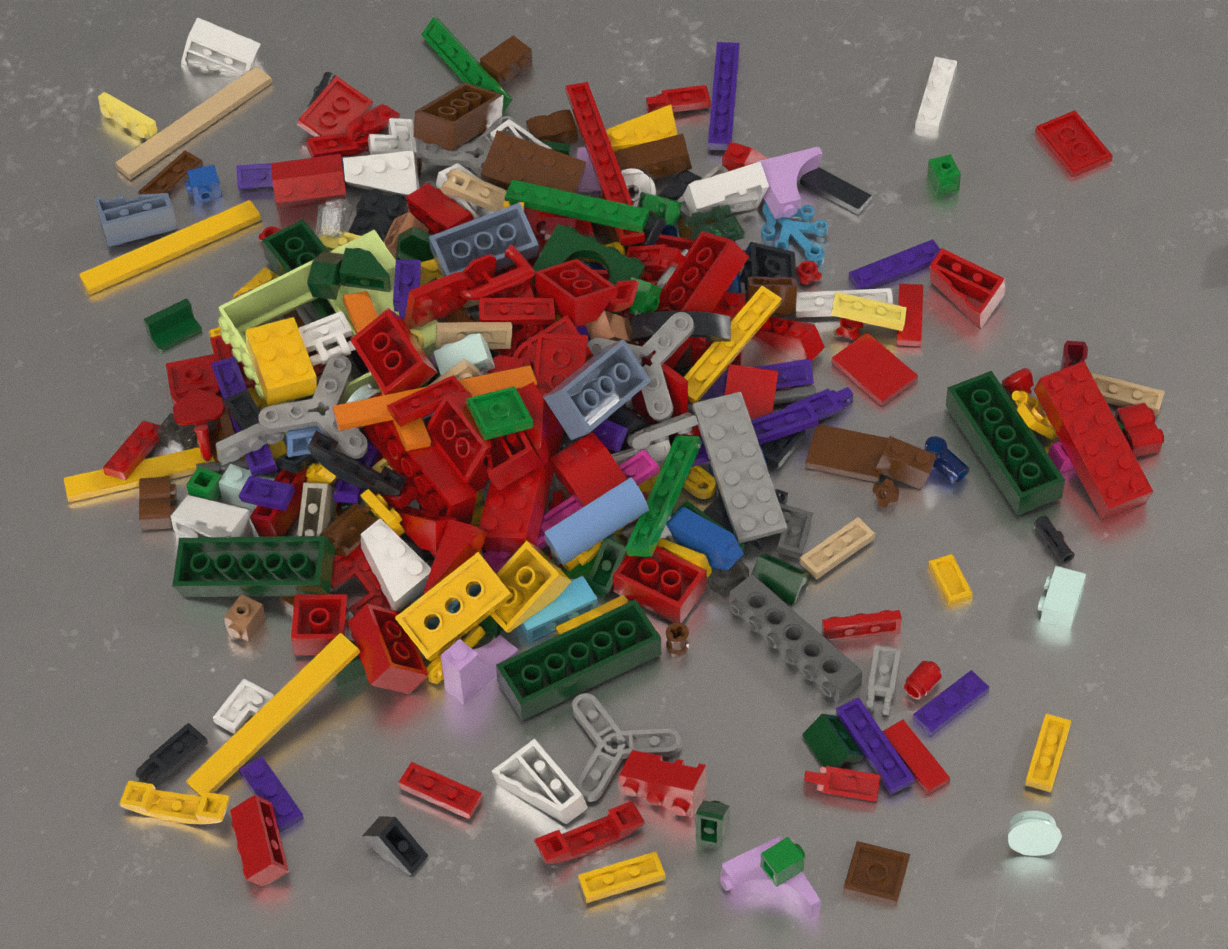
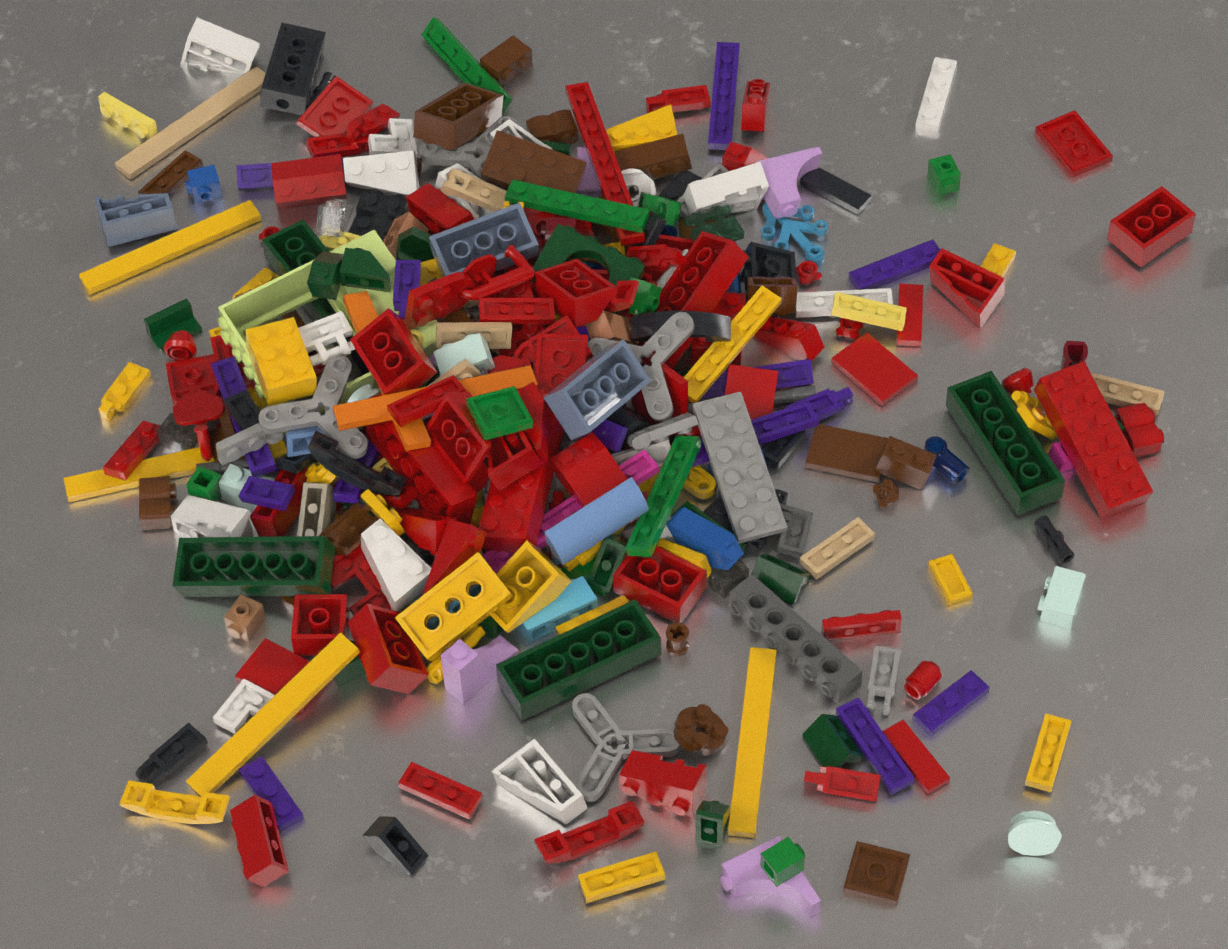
(123, 390): none -> yellow hinge
(180, 346): none -> red cone
(272, 668): none -> red tile
(297, 45): none -> black brick
(702, 718): none -> reddish brown plate
(752, 743): none -> yellow tile
(755, 105): none -> red slope
(998, 259): none -> yellow plate
(1151, 226): none -> red brick

